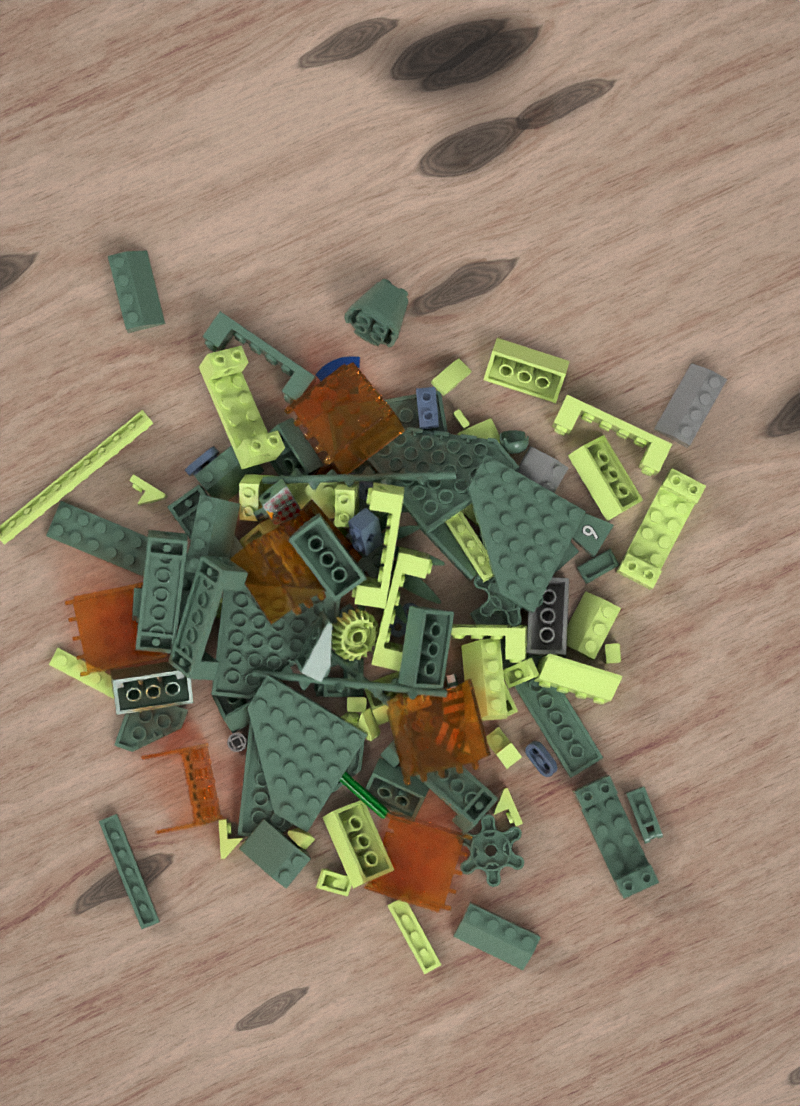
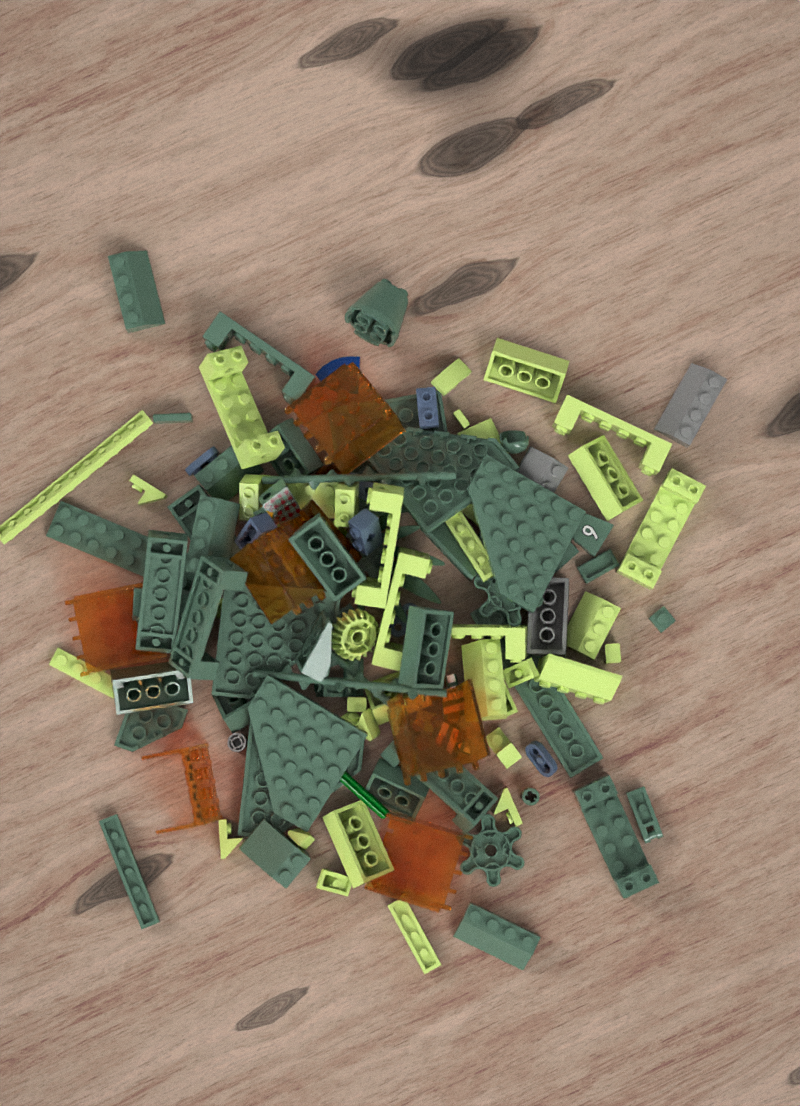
(173, 418): none -> sand green tile
(254, 528): none -> sand blue brick
(527, 801): none -> sand green gear
(662, 619): none -> sand green plate

